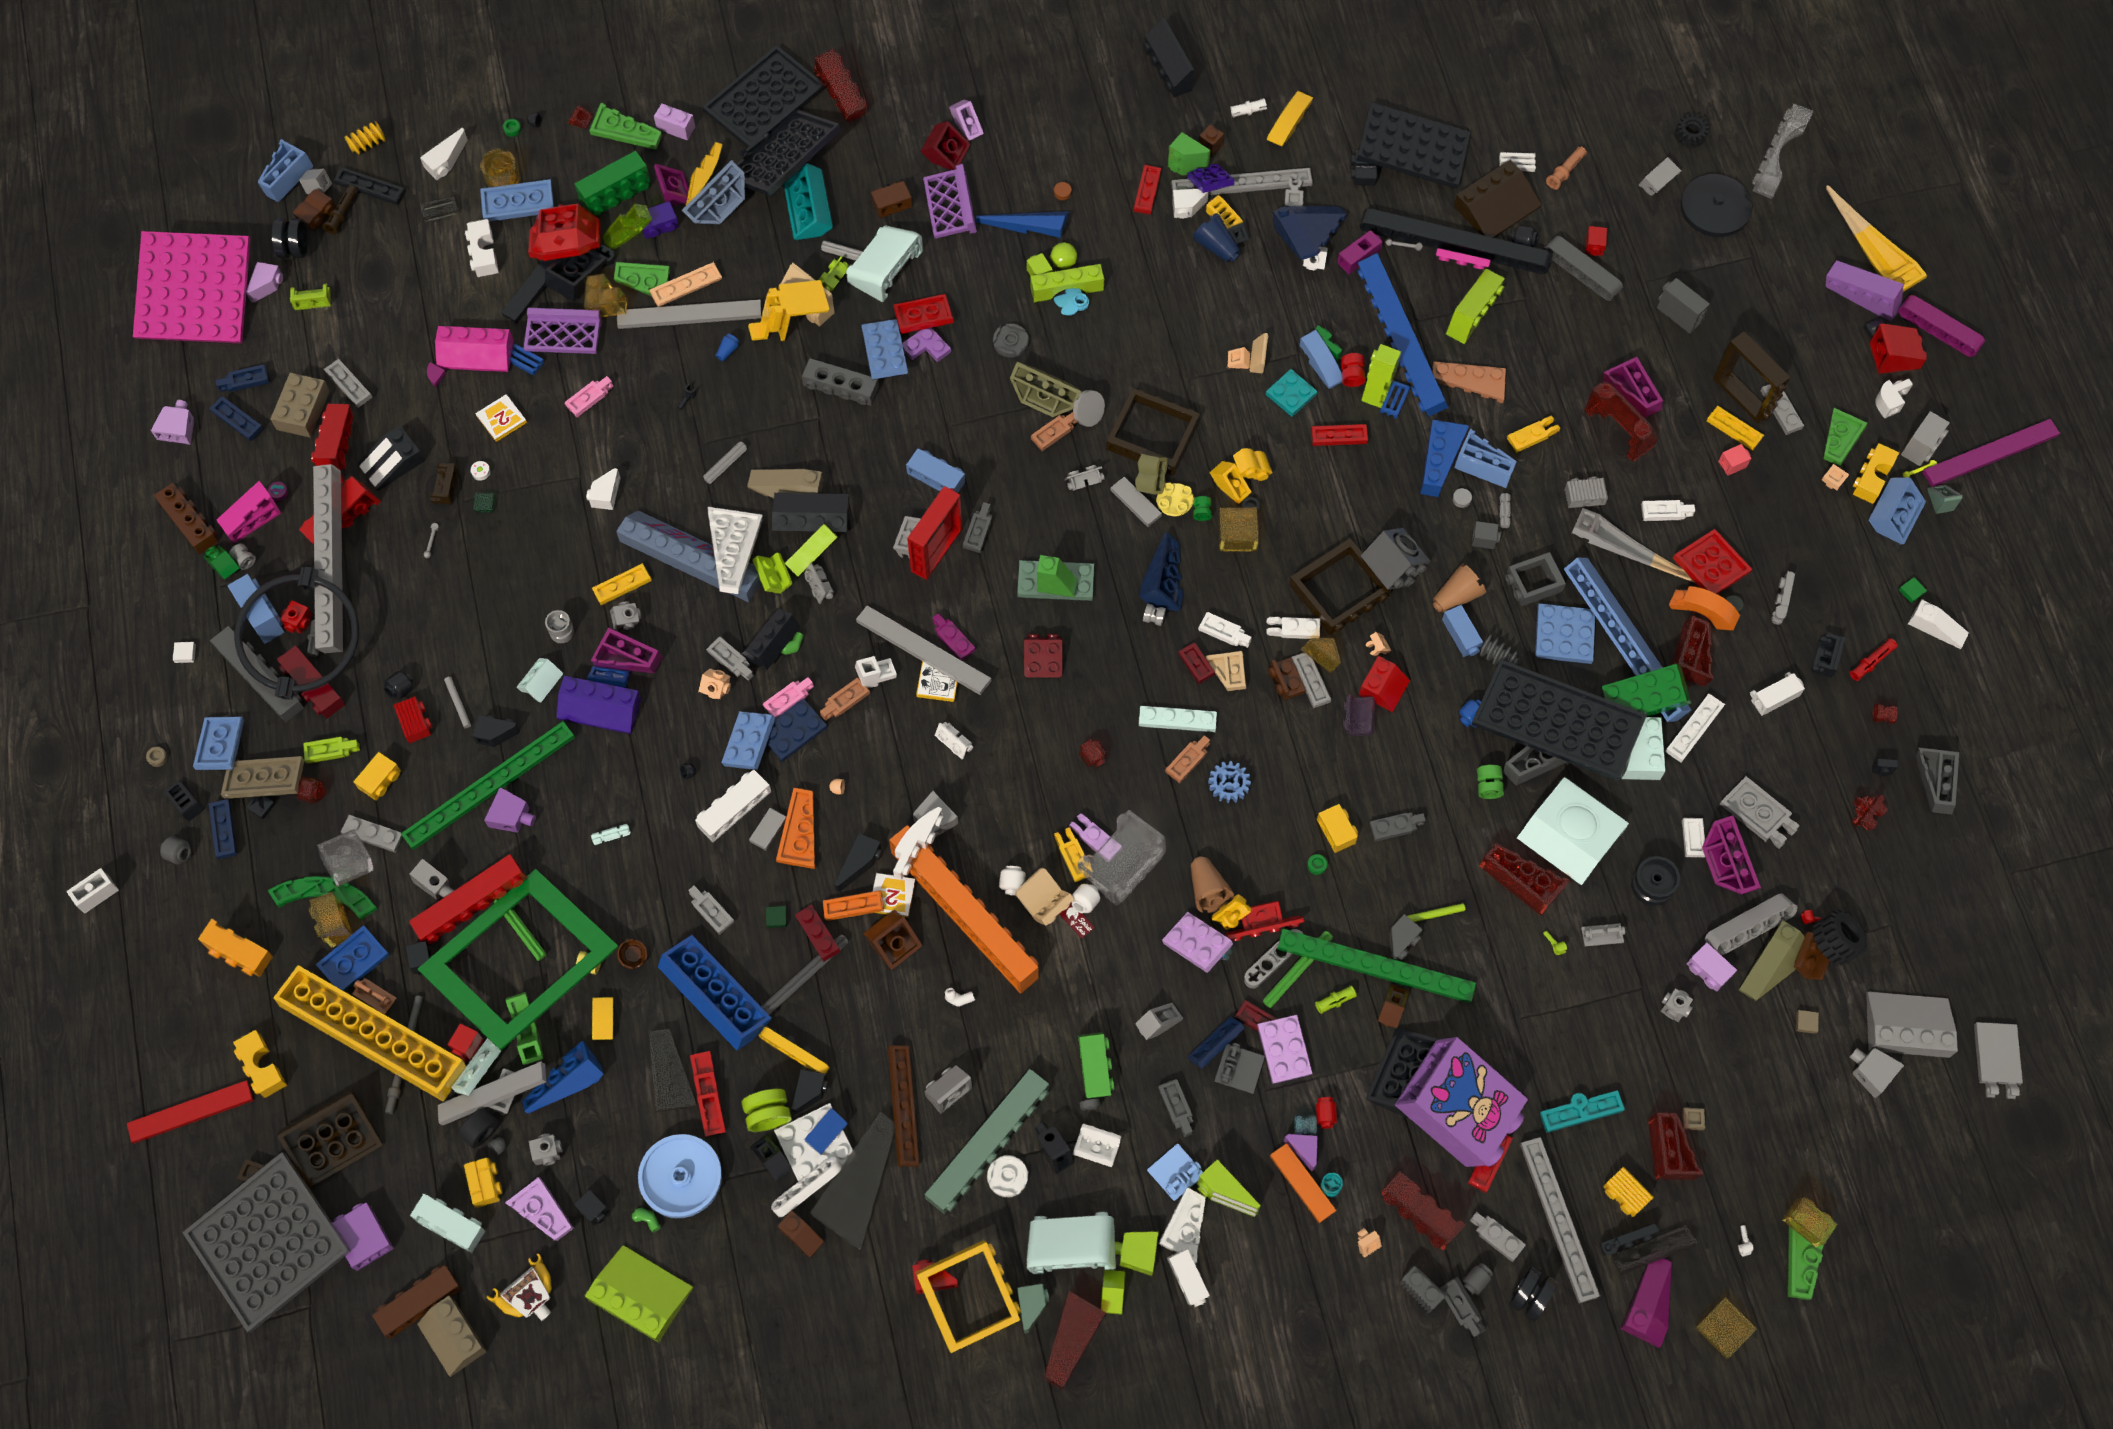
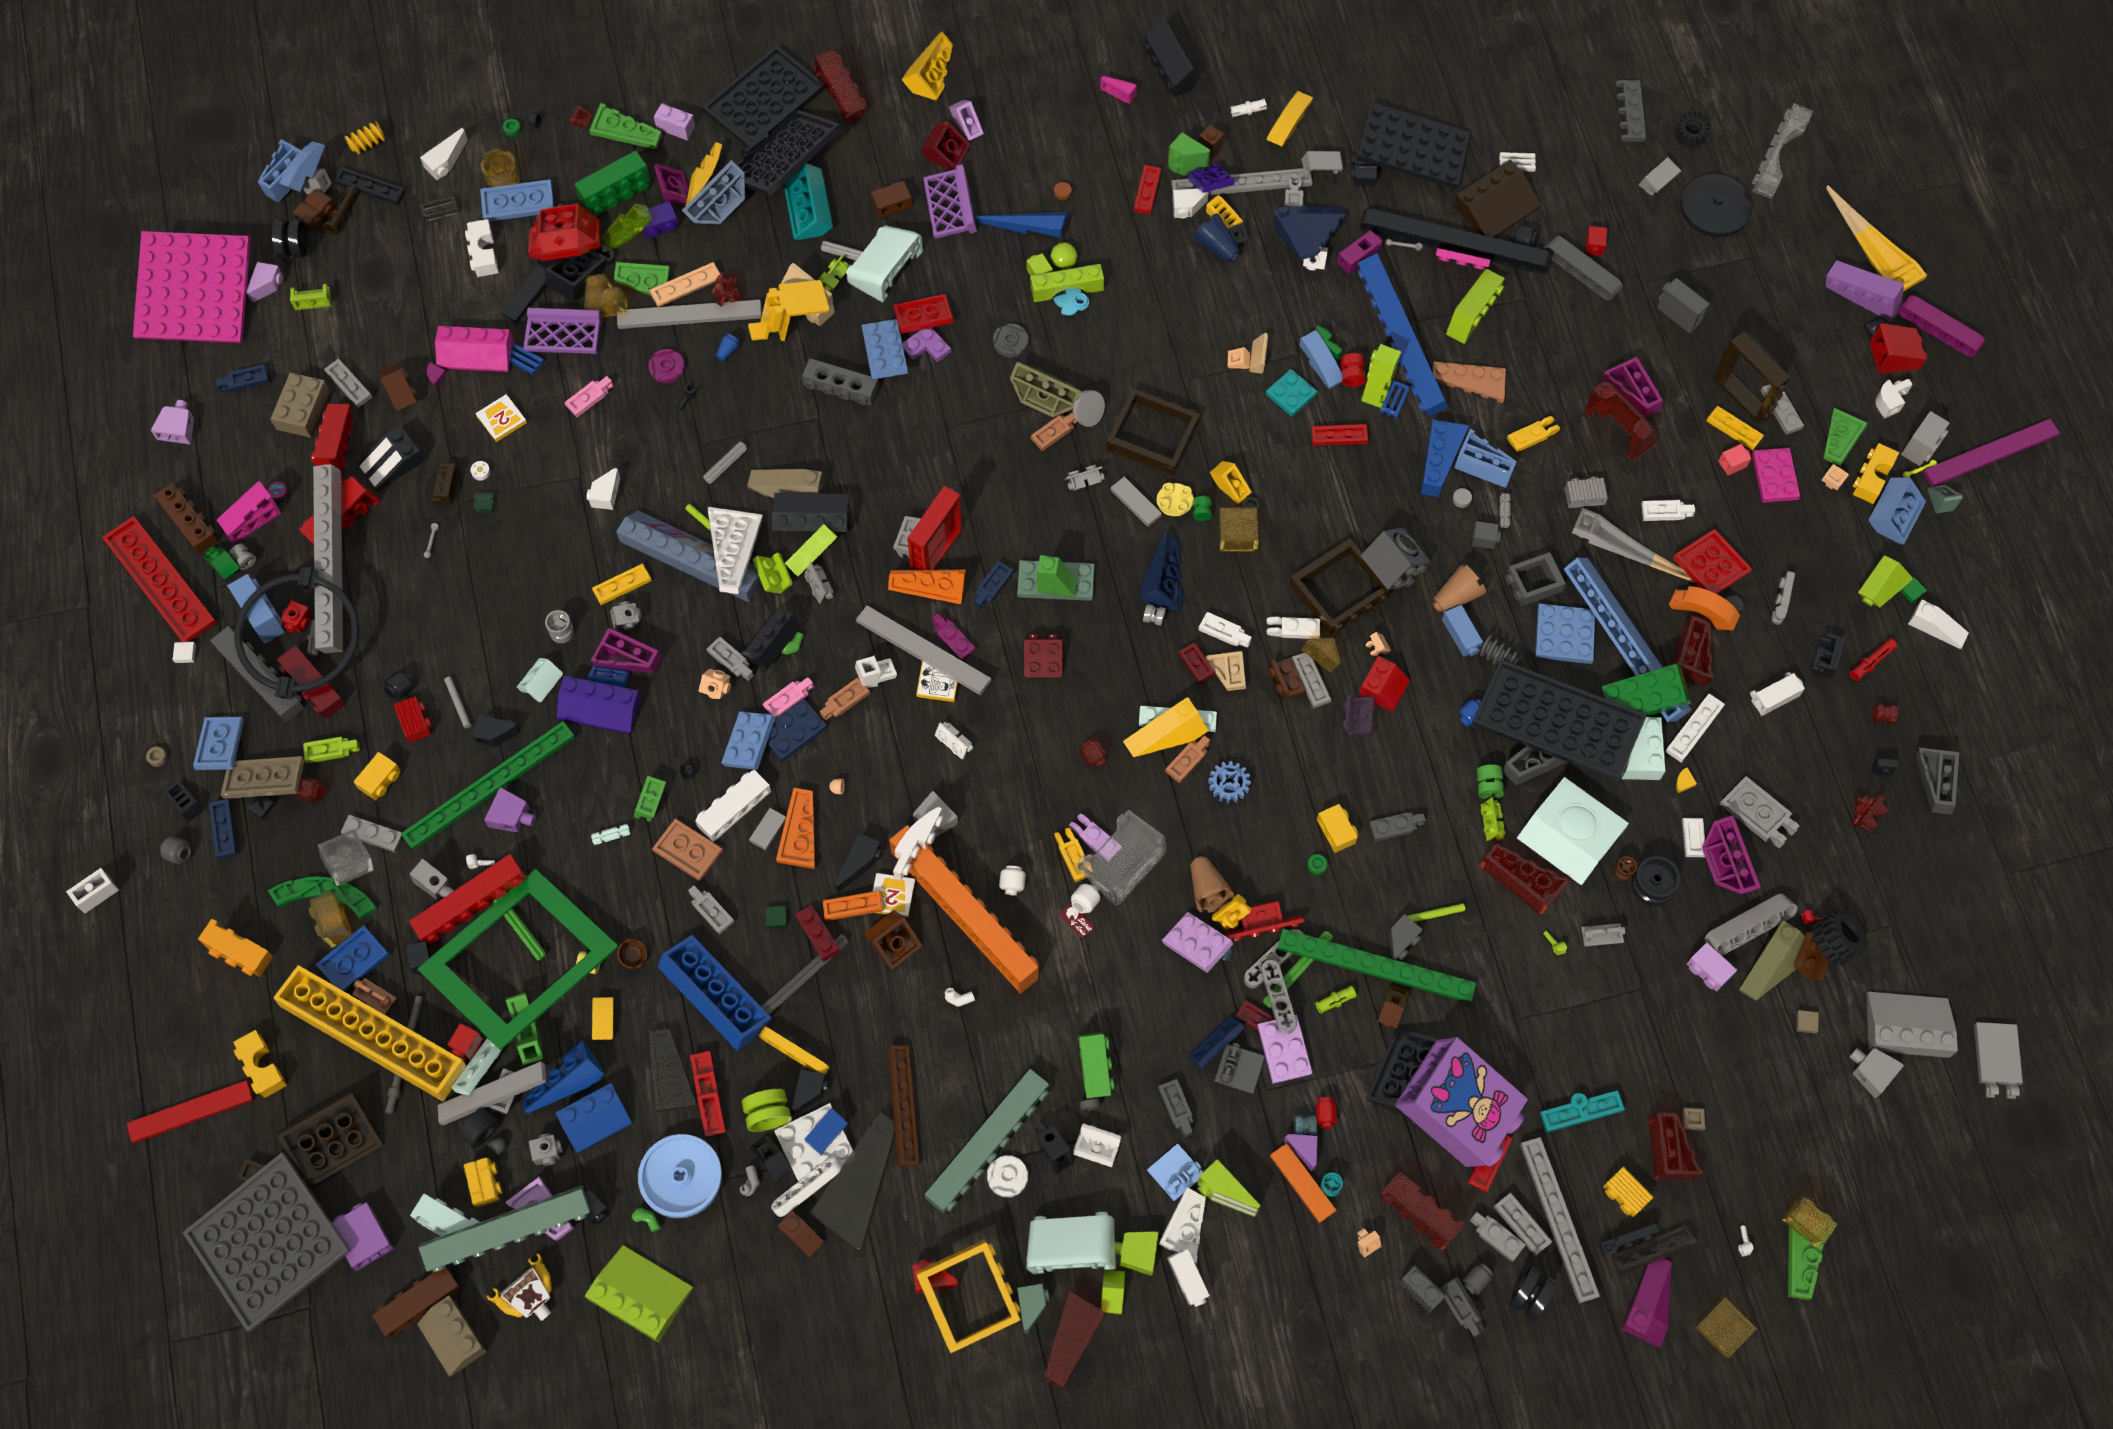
(159, 580): none -> red plate
(236, 418): dark blue plate -> none
(302, 166): none -> medium blue slope
(395, 383): none -> reddish brown brick
(472, 861): none -> white hand
(504, 1228): none -> sand green brick
(594, 1118): none -> blue slope
(649, 798): none -> bright green hinge
(666, 366): none -> magenta tile
(687, 849): none -> nougat tile
(699, 516): none -> lime bar
(726, 289): none -> clear red hips
(752, 1182): none -> light grey arm
(928, 71): none -> yellow wedge
(933, 584): none -> orange wing
(935, 471): medium blue brick -> none
(948, 1088): light grey slope -> none
(978, 529): dark grey hinge -> none
(992, 584): none -> dark blue hinge
(1043, 897): tan bracket -> none
(1120, 89): none -> dark pink slope
(1151, 474): olive brick -> none
(1158, 1020): light grey slope -> none
(1174, 727): none -> yellow wedge
(1252, 464): yellow brick -> none
(1281, 996): none -> light grey beam
(1322, 161): none -> light grey hinge
(1491, 812): none -> lime hinge
(1522, 1224): none -> light grey plate
(1562, 172): nougat pin -> none
(1625, 864): none -> reddish brown wheel
(1633, 110): none -> dark grey hinge
(1676, 1005): light grey brick -> none
(1685, 781): none -> yellow tile
(1775, 475): none -> dark pink plate
(1884, 582): none -> lime slope

